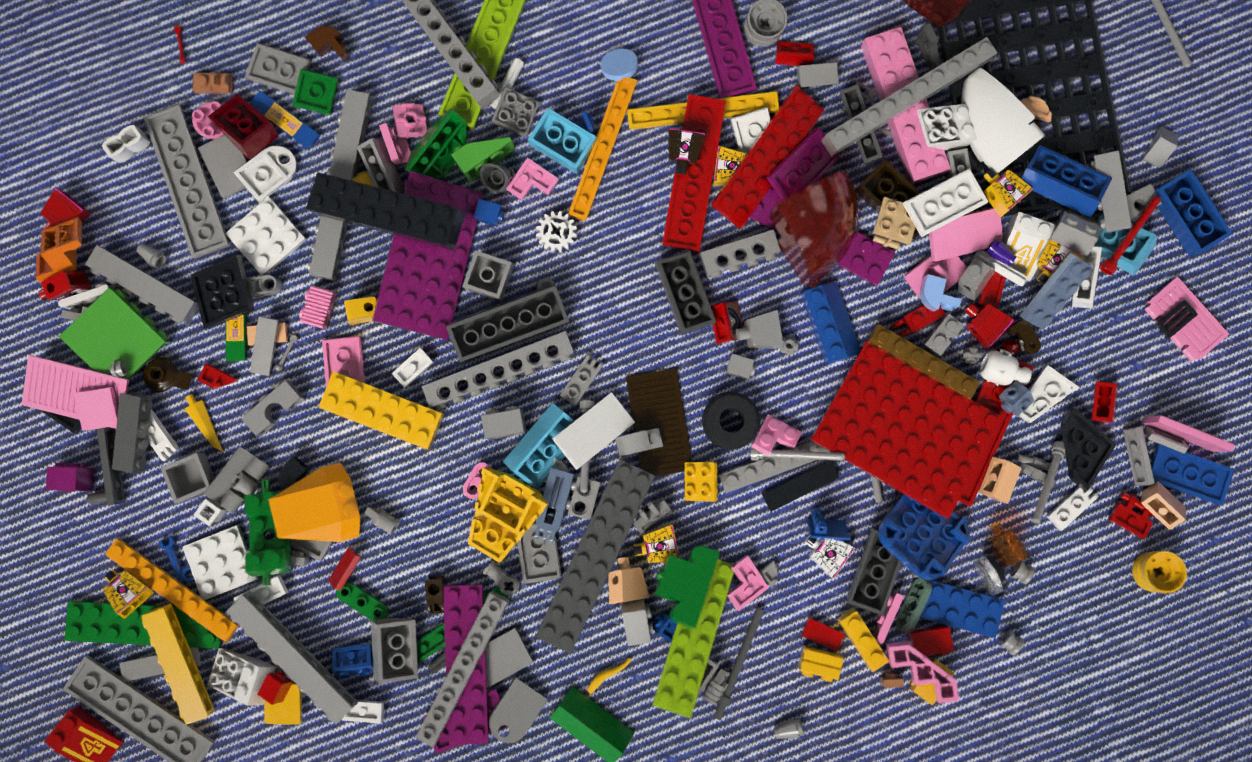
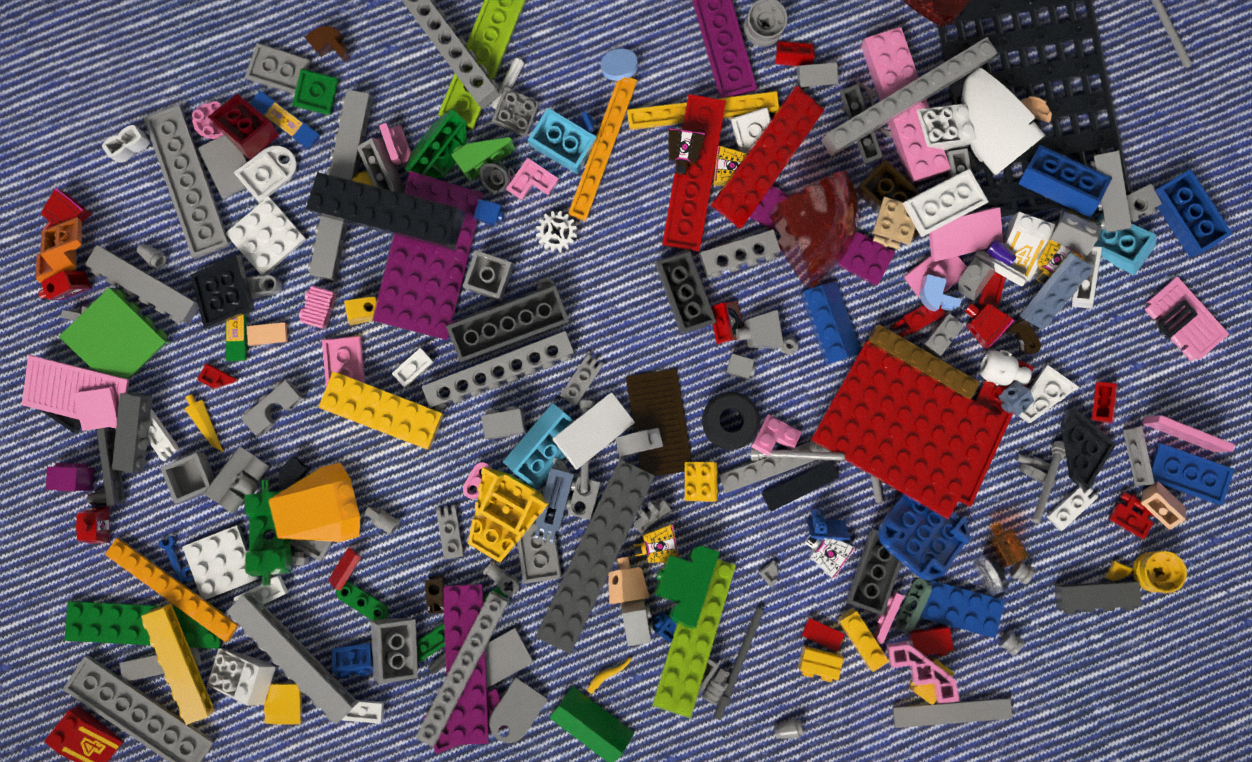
(84, 297): white hinge -> none
(93, 525): none -> red torso
(119, 369): light grey plate -> none
(125, 592): yellow torso -> none
(163, 375): dark brown animal -> none
(178, 30): red hinge -> none
(210, 512): white brick -> none
(212, 83): nougat plate -> none
(264, 345): light grey tile -> none
(275, 687): red brick -> none
(293, 339): light grey hinge -> none
(416, 113): bright pink piece -> none
(450, 532): none -> light grey hinge
(751, 583): bright pink plate -> none
(802, 166): magenta plate -> none
(891, 680): medium nougat plate -> none
(927, 44): dark grey tile -> none
(952, 712): none -> light grey tile
(971, 355): light grey plate -> none
(1000, 480): light nougat brick -> none
(1005, 190): yellow torso -> none
(1010, 346): red plate -> none
(1097, 596): none -> dark grey brick
(1110, 265): red piece -> none
(1118, 571): none -> yellow tile
(1161, 147): light grey slope -> none
(1166, 439): light grey tile -> none

